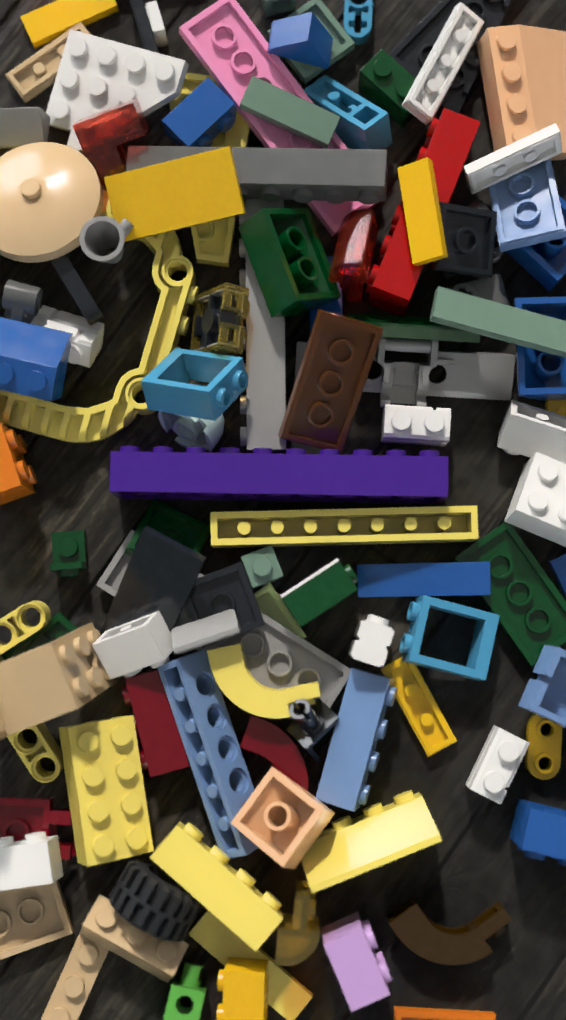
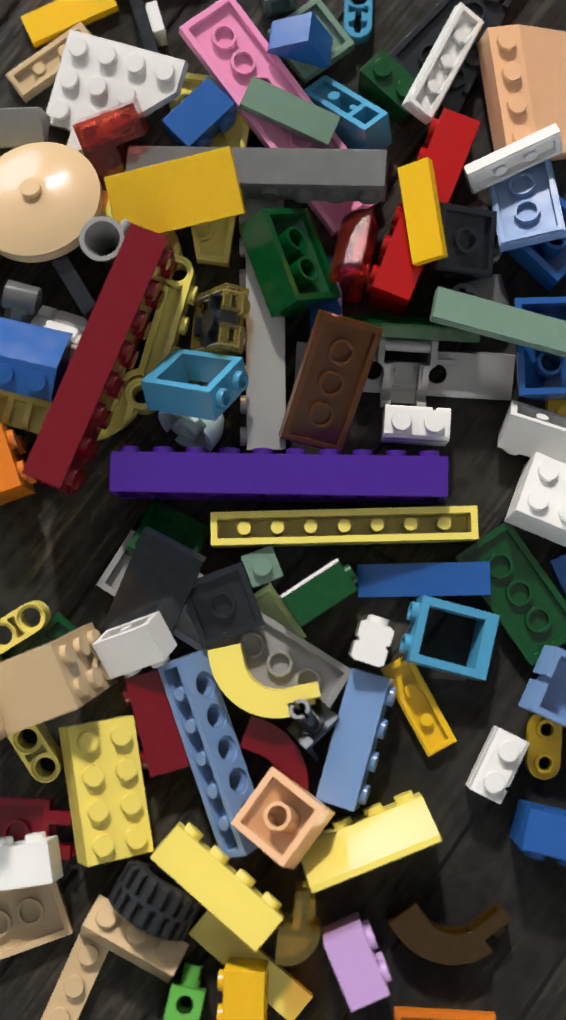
(69, 553): dark green bracket -> none
(101, 361): none -> dark red brick
(205, 631): light grey slope -> none

